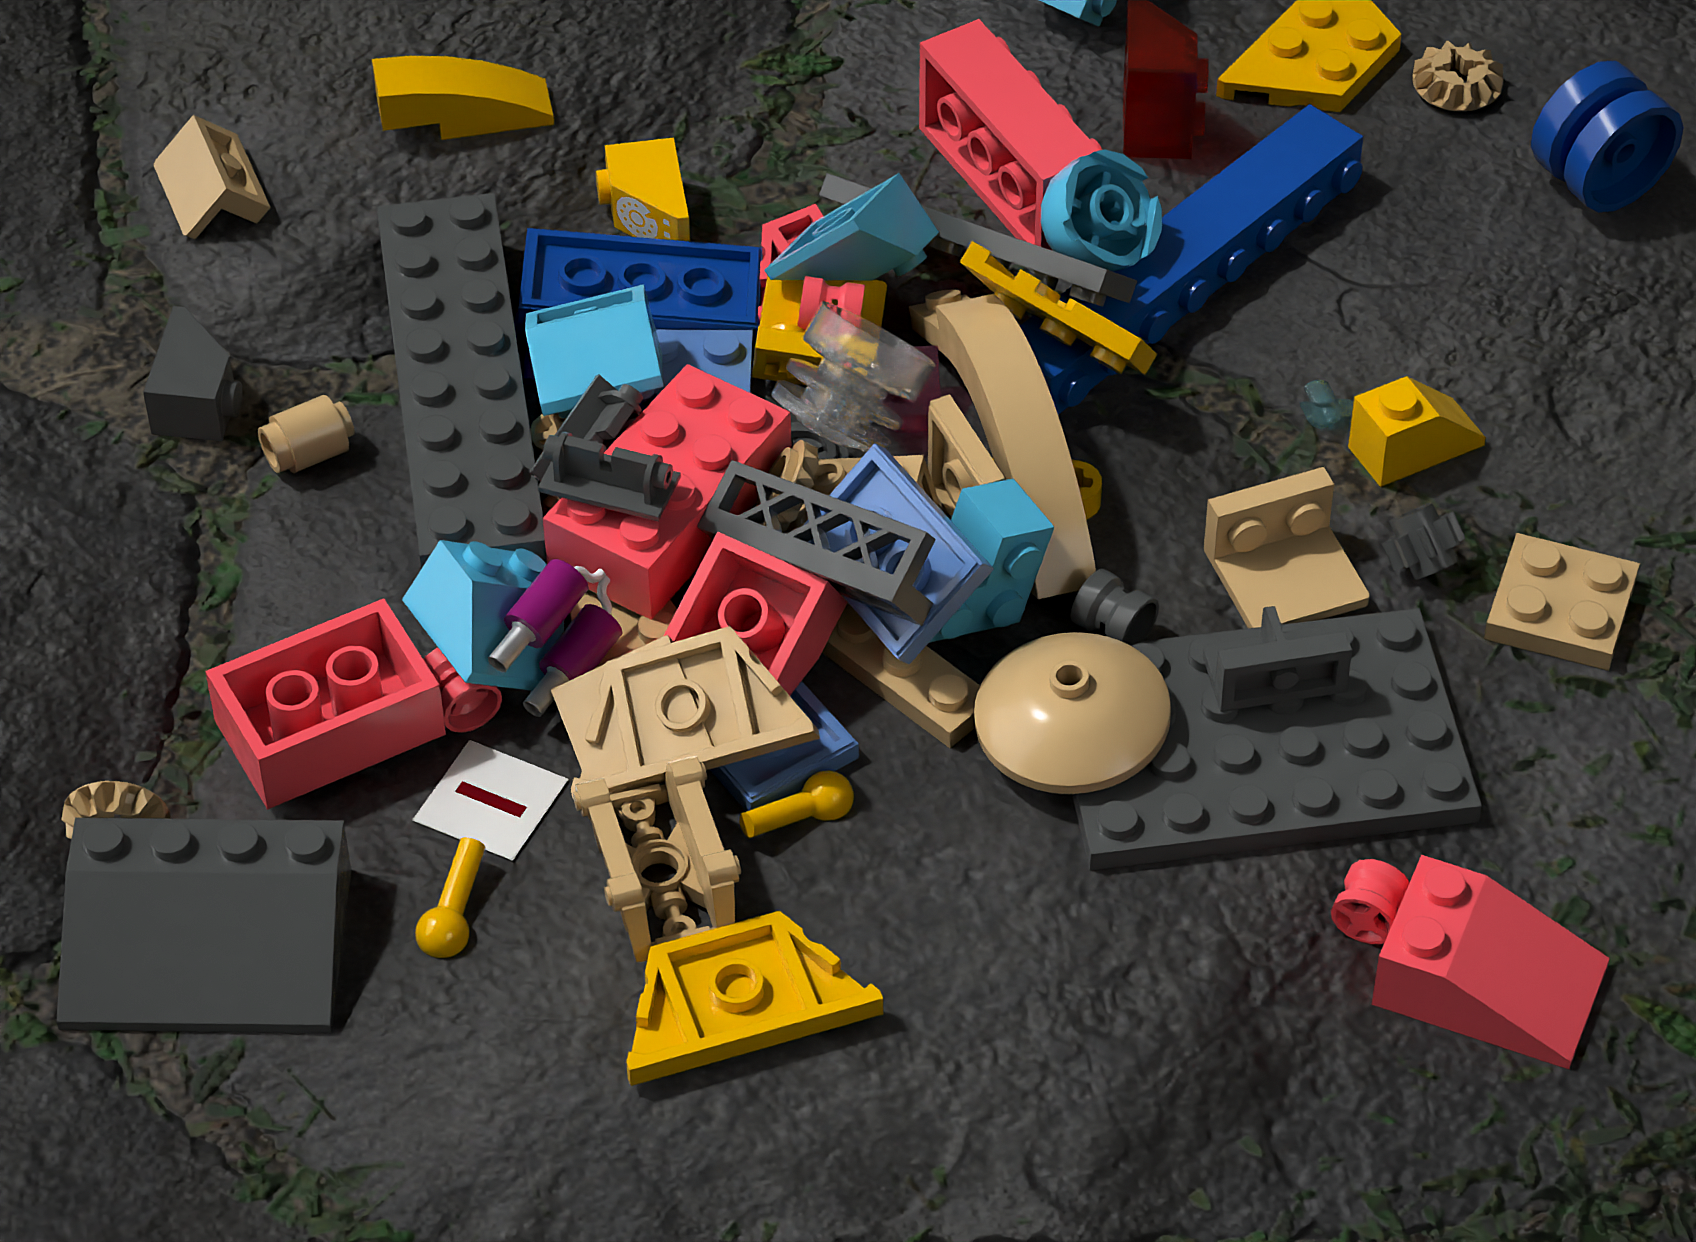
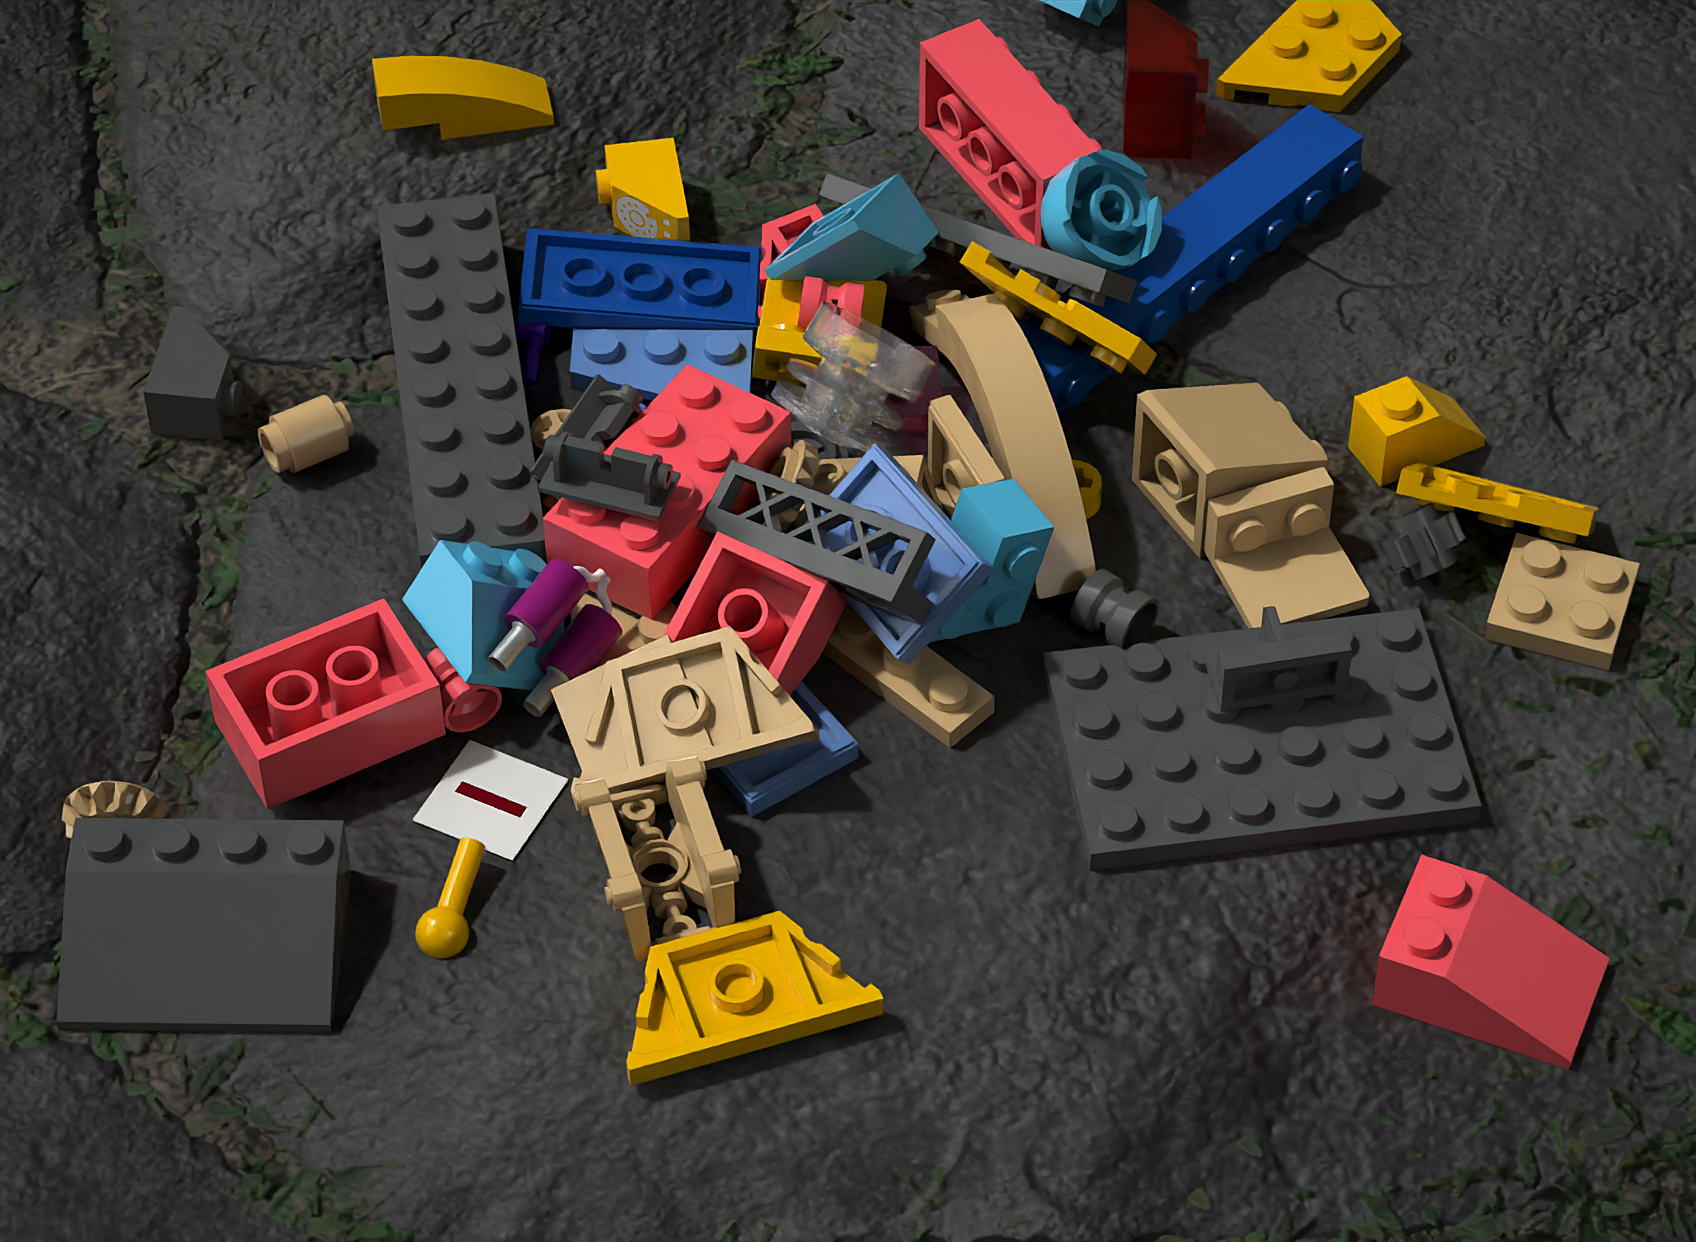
(208, 172): tan panel -> none
(593, 337): medium azure slope -> none
(823, 796): yellow bar -> none
(1072, 713): tan dish -> none
(1211, 444): none -> tan slope
(1324, 407): clear light blue hand -> none
(1369, 900): coral wheel -> none
(1446, 89): tan gear -> none
(1497, 501): none -> yellow wing
(1606, 136): blue wheel -> none

